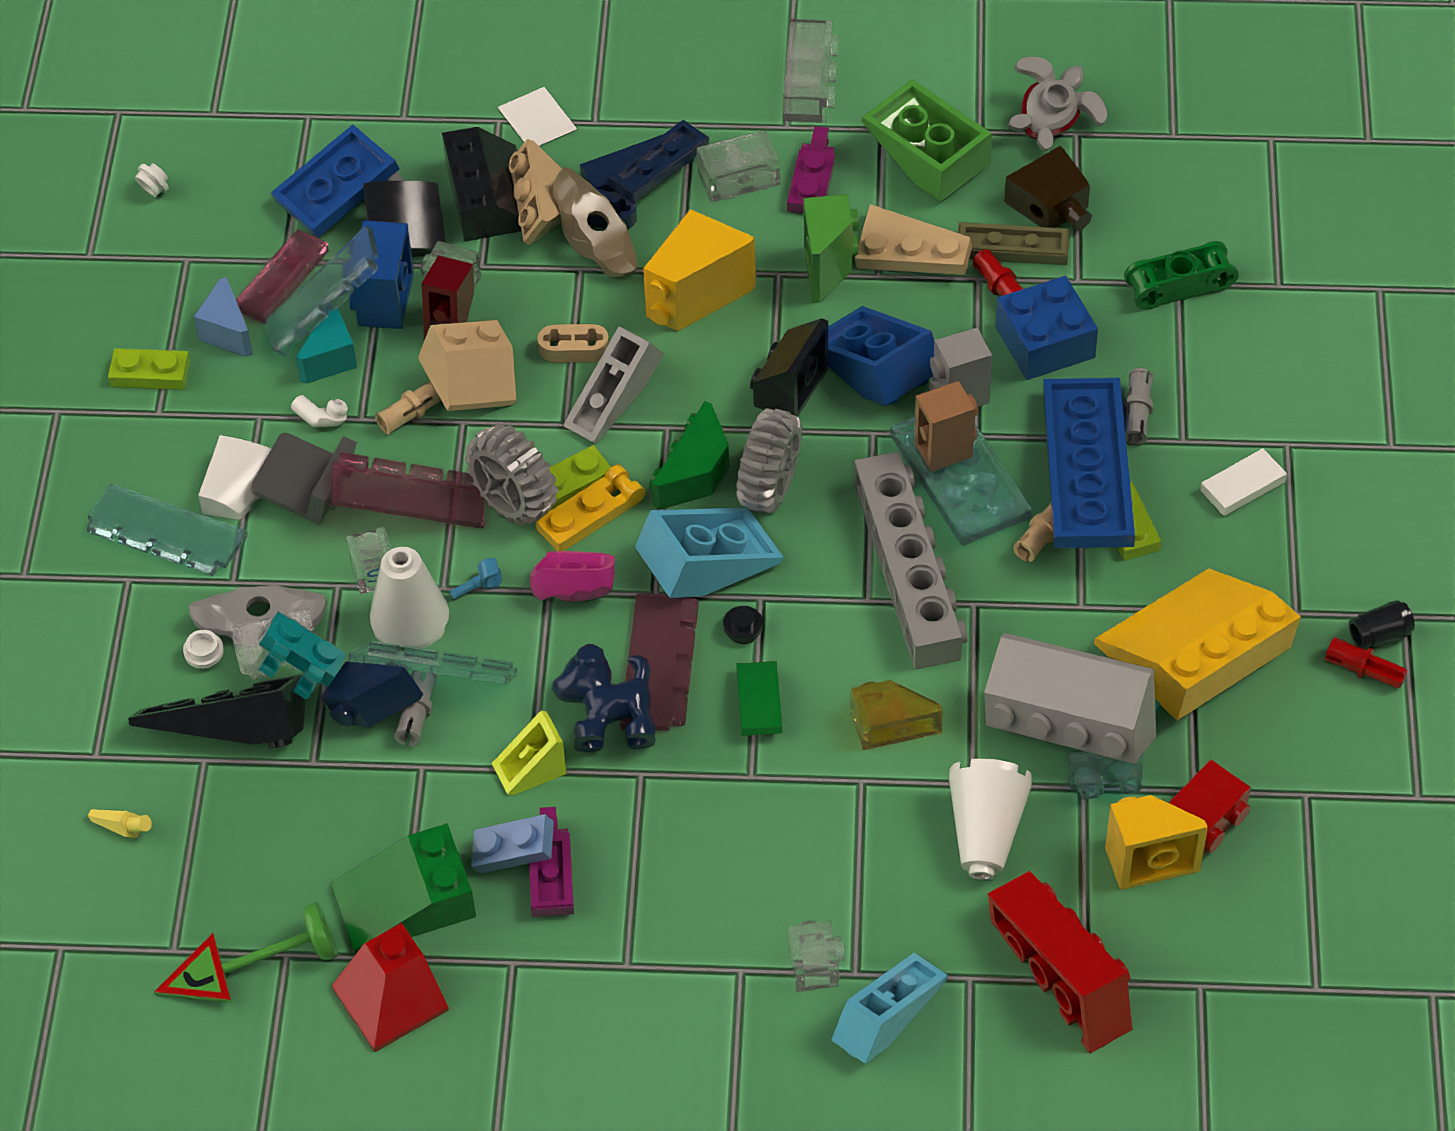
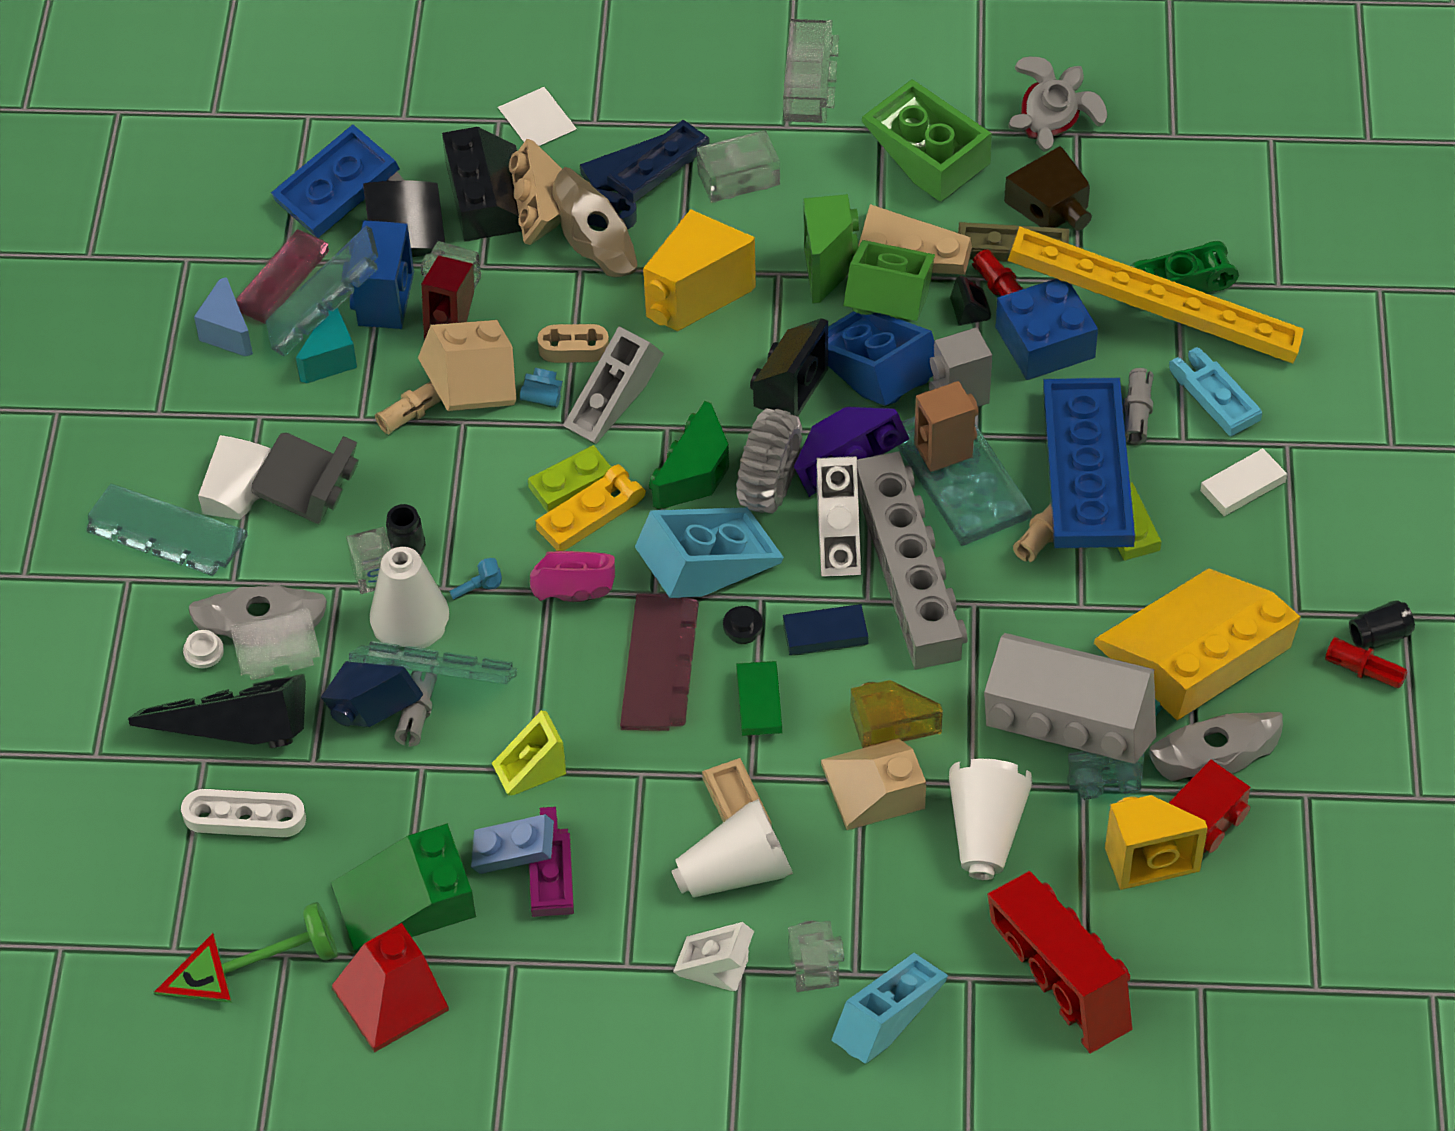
(121, 822): light yellow bar -> none
(149, 369): lime plate -> none
(152, 179): white plate -> none
(229, 805): none -> white plate
(302, 649): teal plate -> none
(317, 417): white arm -> none
(405, 528): none -> black piece
(416, 495): clear pink windscreen -> none
(511, 474): light grey gear -> none
(541, 388): none -> dark azure plate
(588, 681): dark blue animal -> none
(716, 956): none -> white slope
(730, 788): none -> tan tile
(733, 855): none -> white cone
(812, 170): magenta hinge -> none
(825, 629): none -> dark blue tile
(838, 516): none -> white slope
(849, 433): none -> dark purple slope
(876, 783): none -> tan slope
(888, 280): none -> bright green brick
(969, 302): none -> black slope
(1156, 295): none -> yellow plate
(1216, 392): none -> medium azure hinge
(1248, 737): none -> light grey piece

